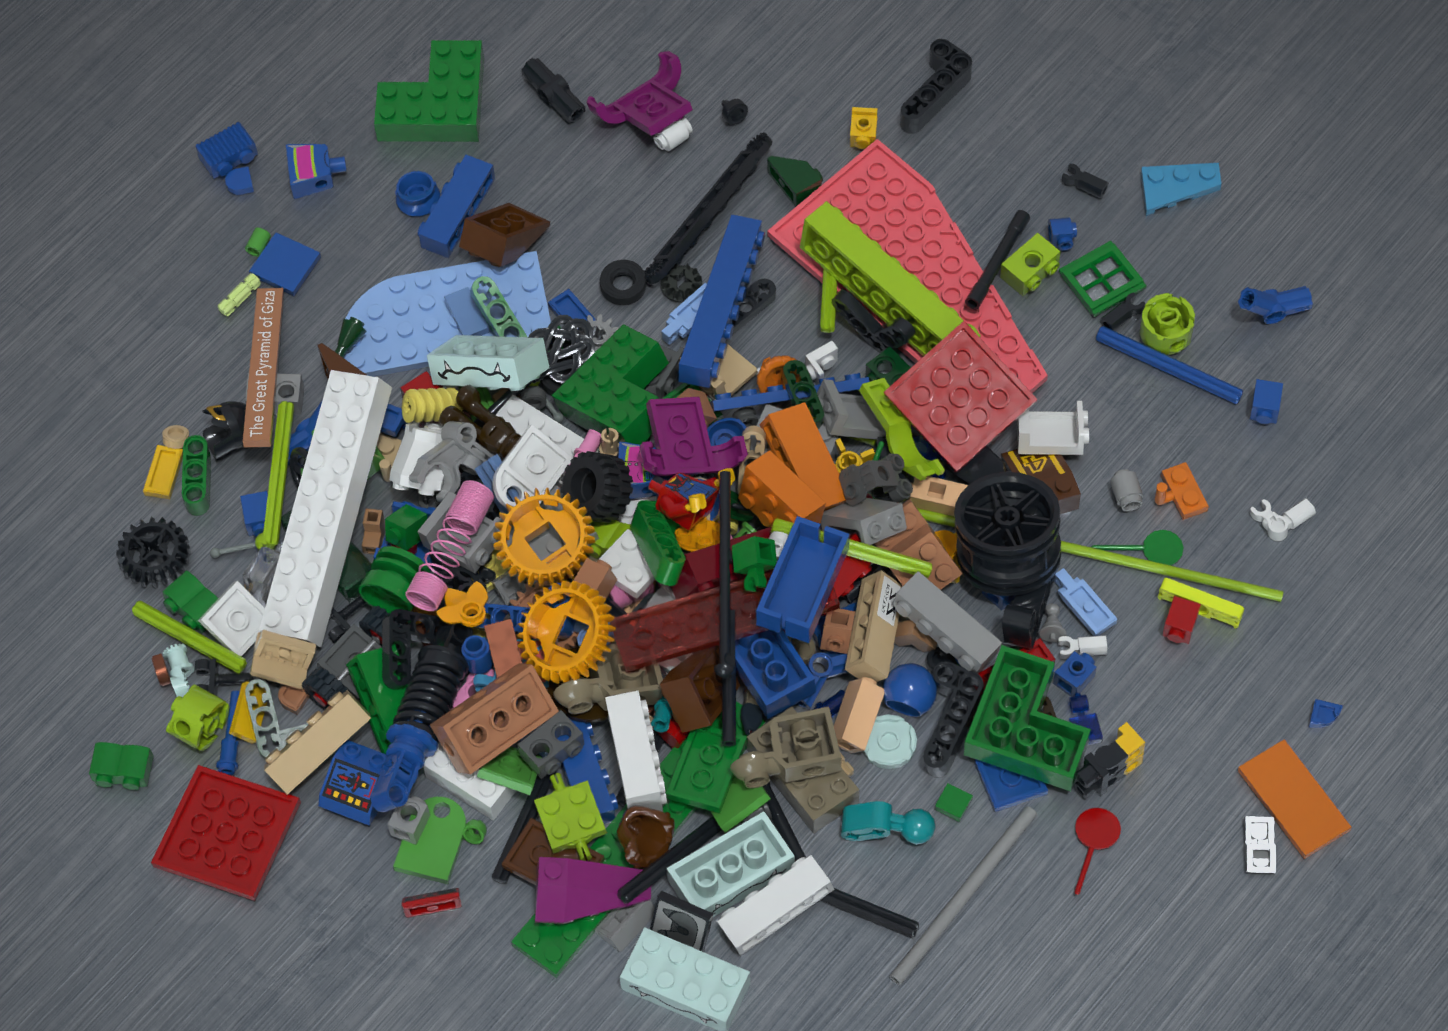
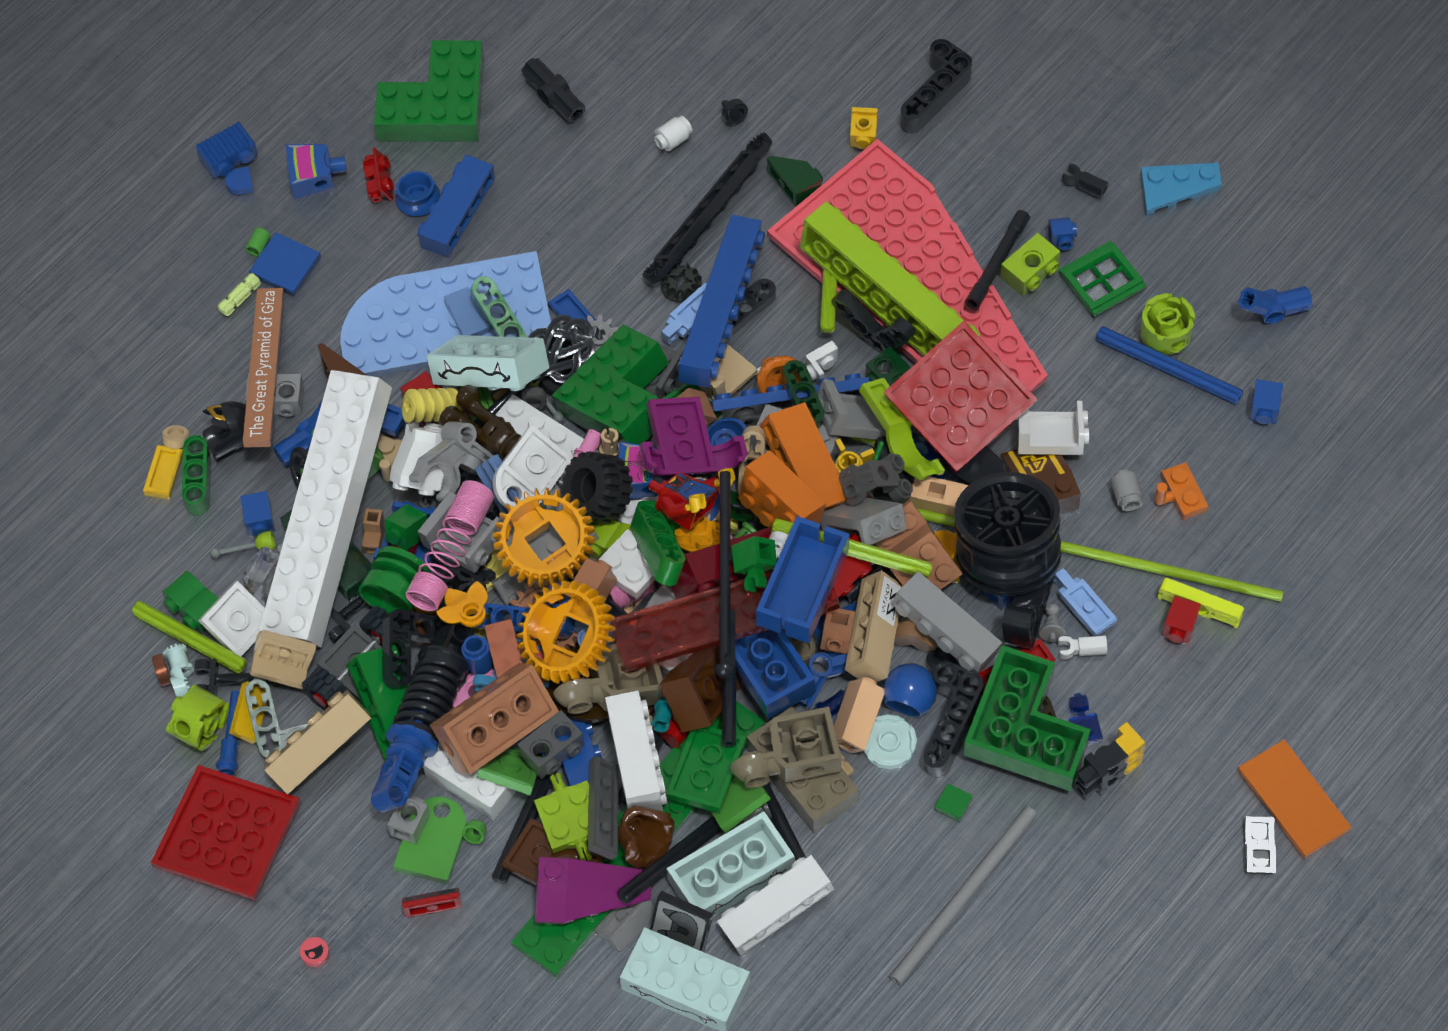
(121, 765): green brick -> none
(152, 542): black gear -> none
(278, 474): lime axle -> none
(292, 698): nougat tile -> none
(314, 952): none -> coral tile
(350, 333): dark green cone -> none
(352, 781): blue piece -> none
(378, 167): none -> red hinge
(501, 233): reddish brown slope -> none
(603, 807): none -> dark grey tile
(618, 268): black tyre -> none
(650, 104): magenta piece -> none
(751, 713): black piece -> none
(872, 912): black axle -> none
(876, 821): teal beam -> none
(1007, 787): blue tile -> none
(1075, 681): blue brick -> none
(1097, 830): red piece -> none
(1122, 313): black bar -> none
(1158, 546): green piece -> none
(1277, 525): white bar -> none
(1324, 713): blue tile -> none

